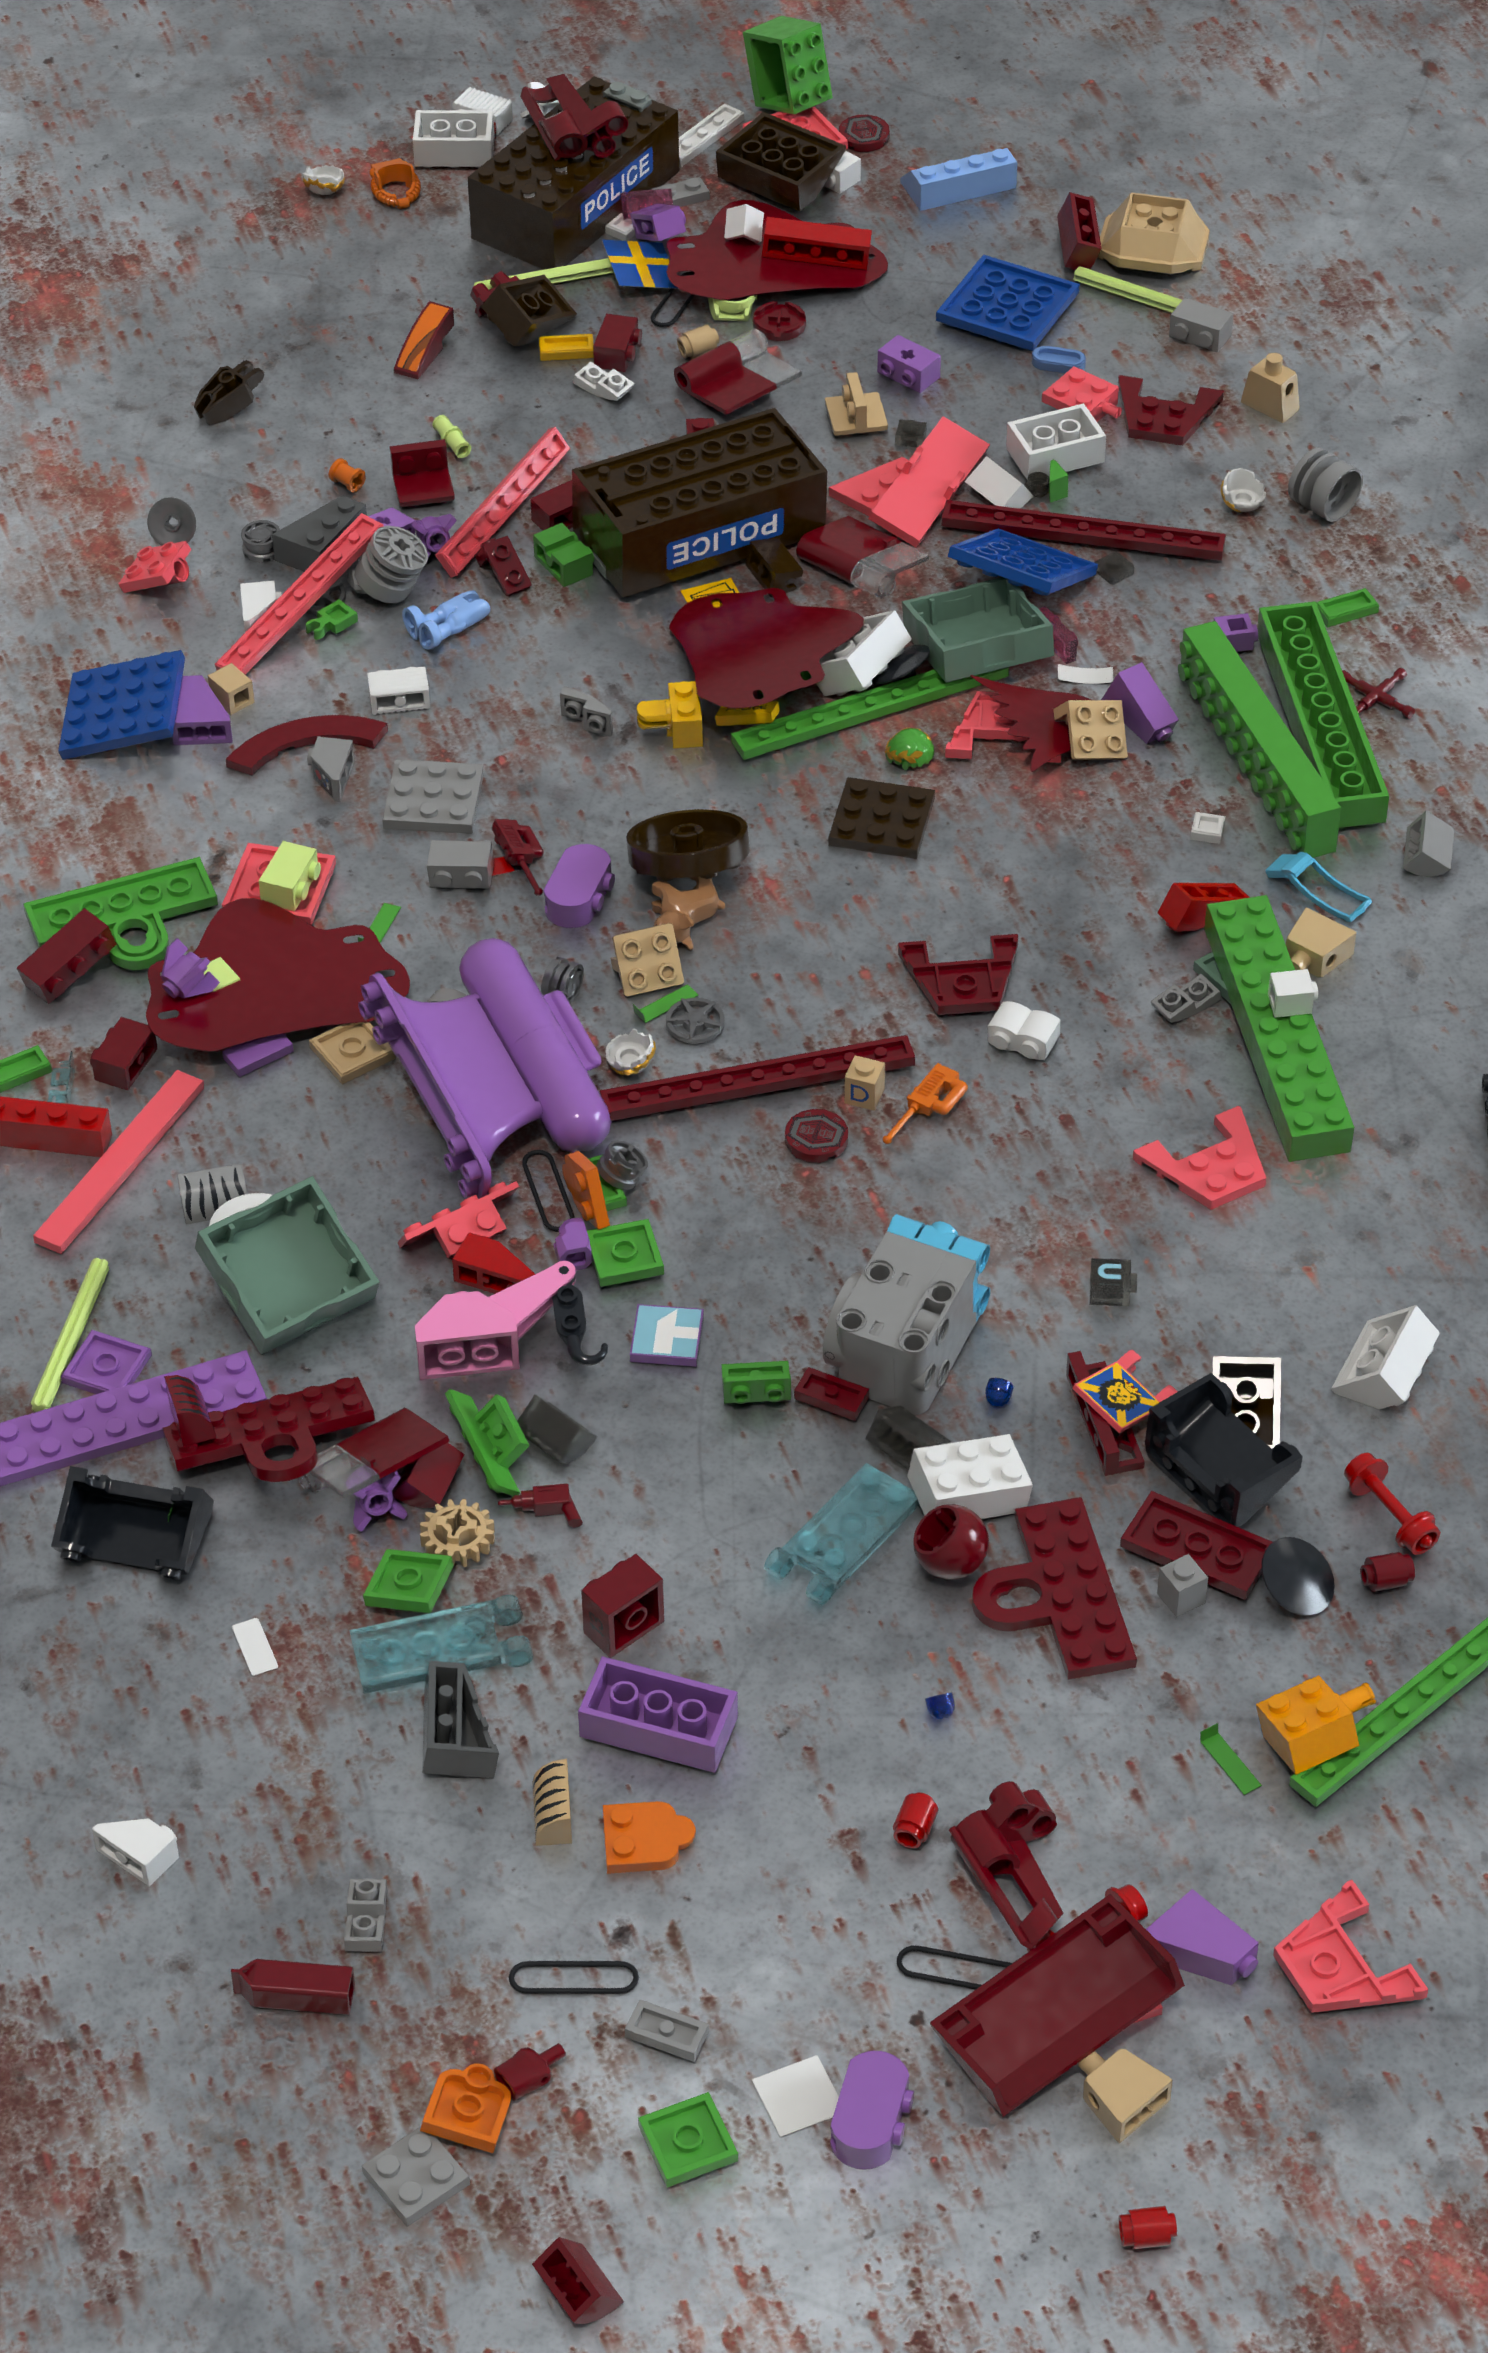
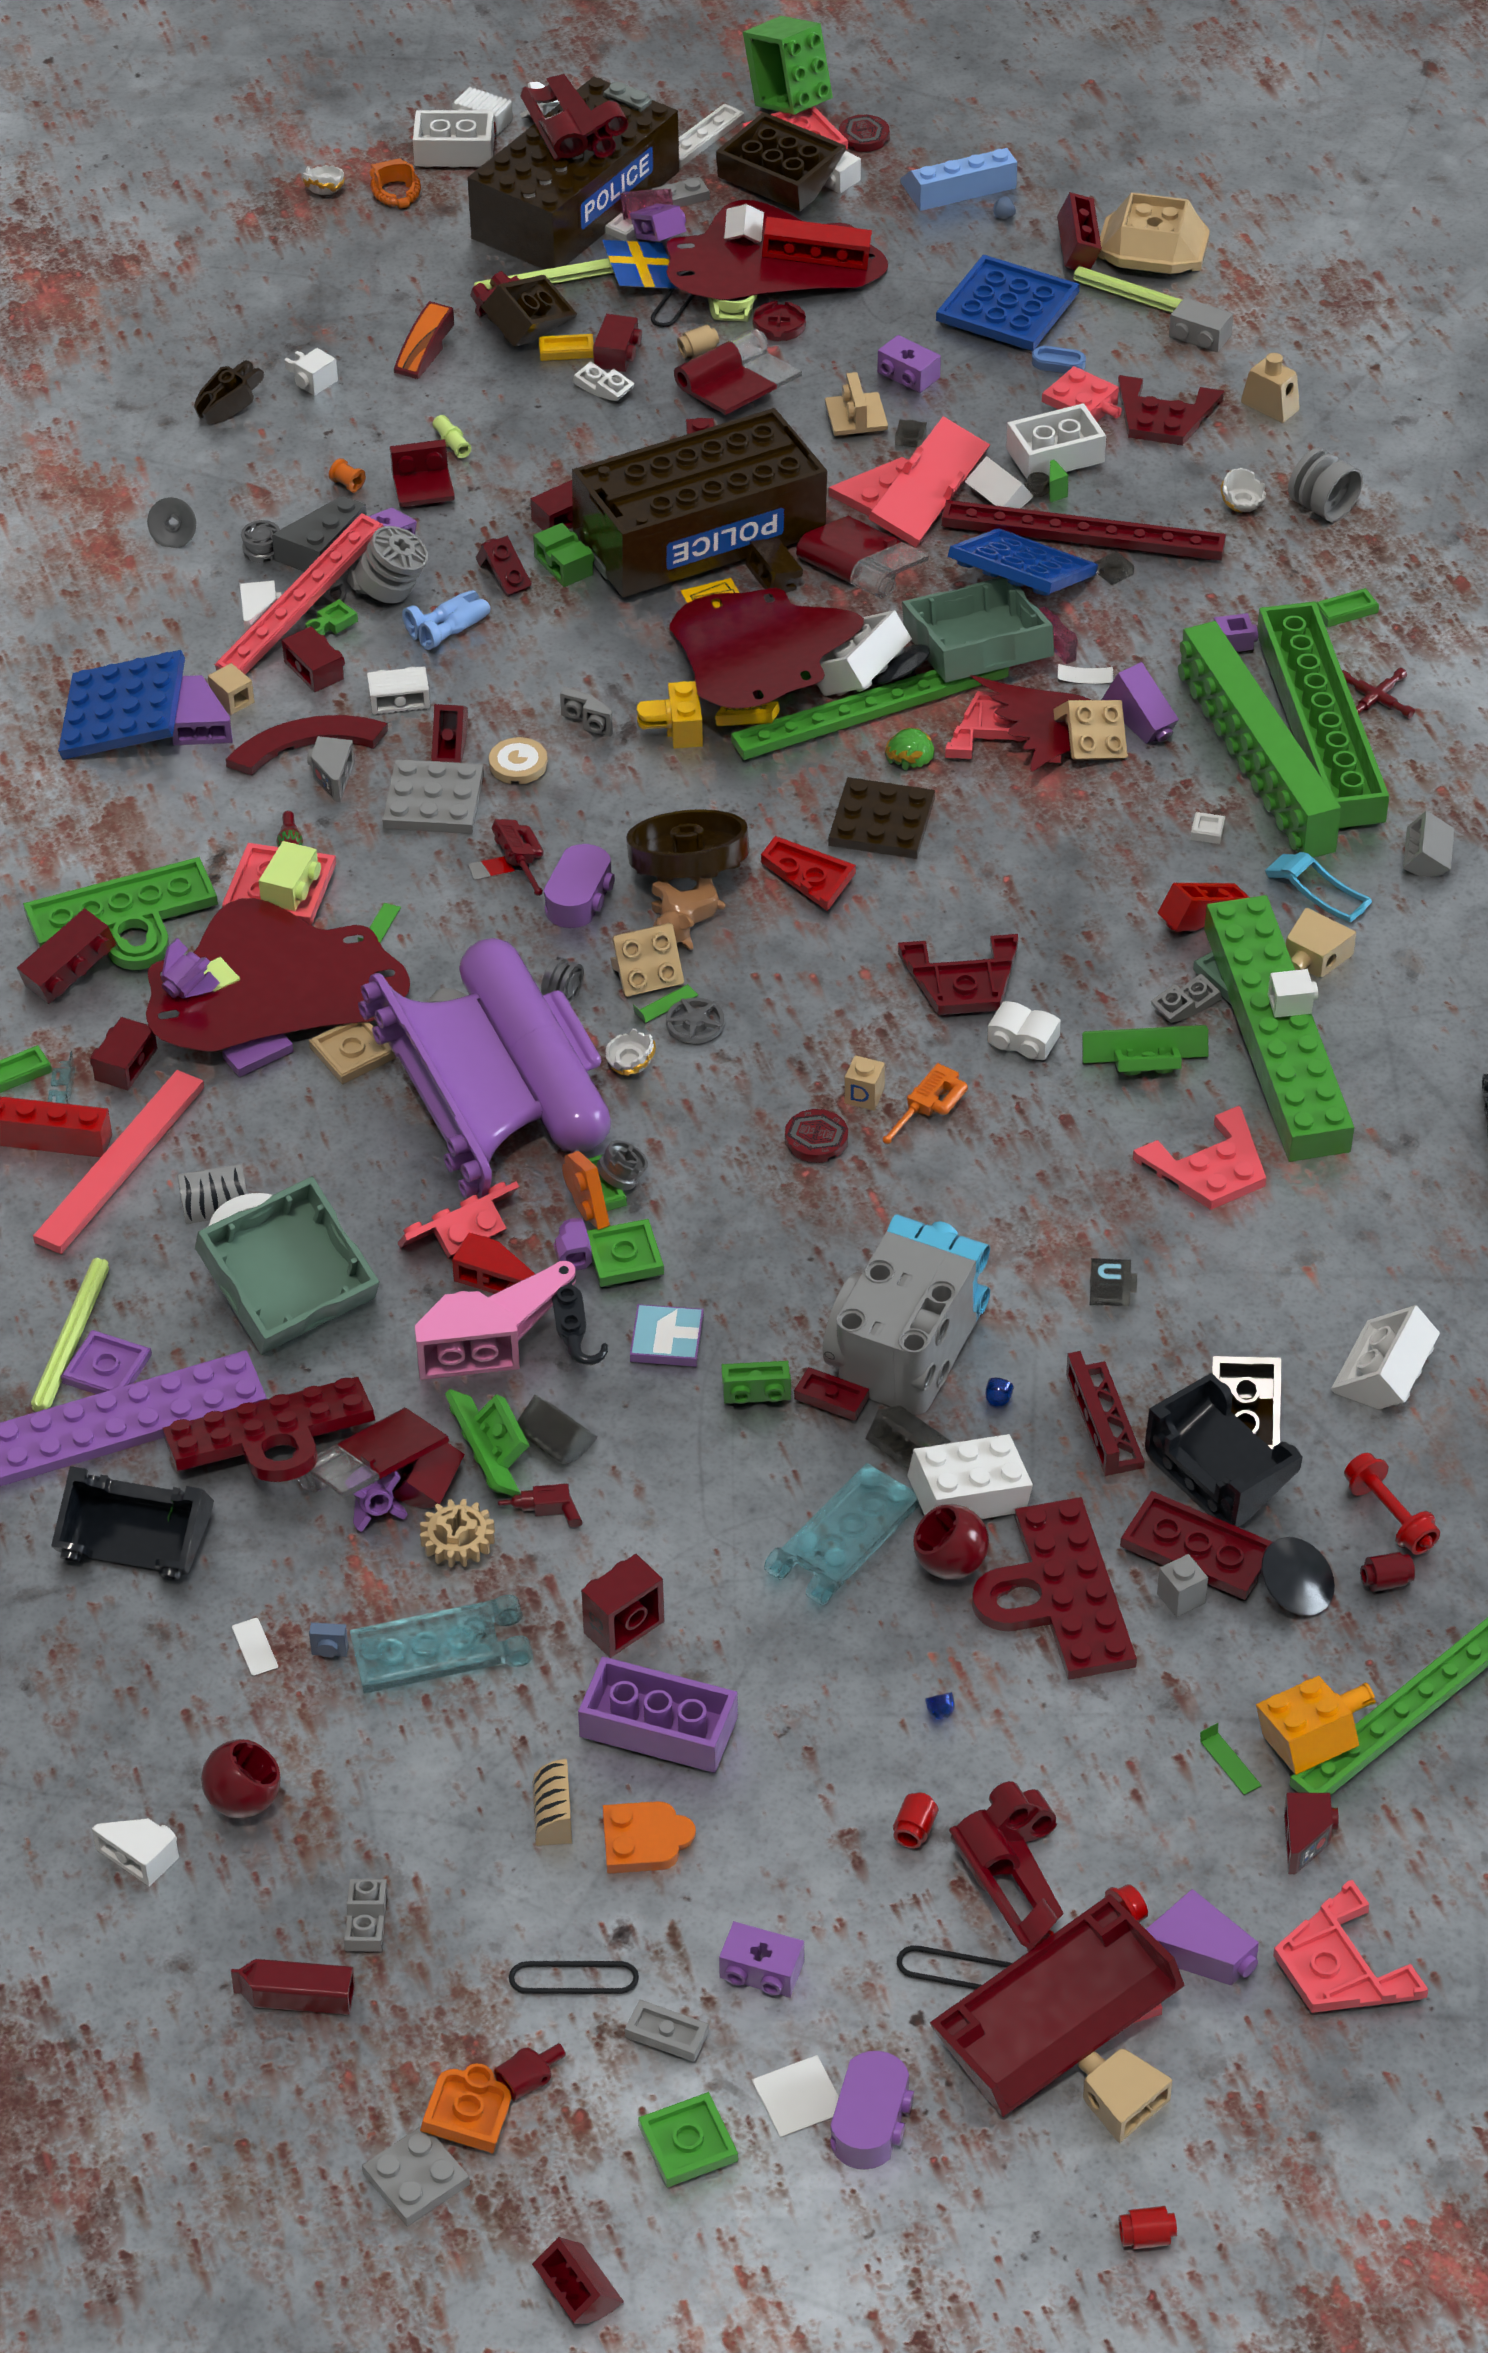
(157, 567): coral plate -> none
(189, 1410): dark red brick -> none
(240, 1779): none -> dark red wheel
(289, 830): none -> dark red piece
(313, 371): none -> white brick
(313, 659): none -> dark red brick
(328, 1639): none -> sand blue plate
(408, 1581): bright green plate -> none
(434, 531): medium lavender brick -> none
(449, 733): none -> dark red slope
(453, 1728): dark grey wedge -> none
(460, 864): light grey brick -> none
(502, 502): coral tile -> none
(518, 760): none -> tan tile
(534, 1191): black piece -> none
(752, 1078): dark red plate -> none
(761, 1959): none -> medium lavender brick
(808, 870): none -> red wing
(1004, 208): none -> sand blue hinge
(1118, 1394): flag -> none
(1145, 1048): none -> bright green bracket
(1307, 1827): none -> dark red slope

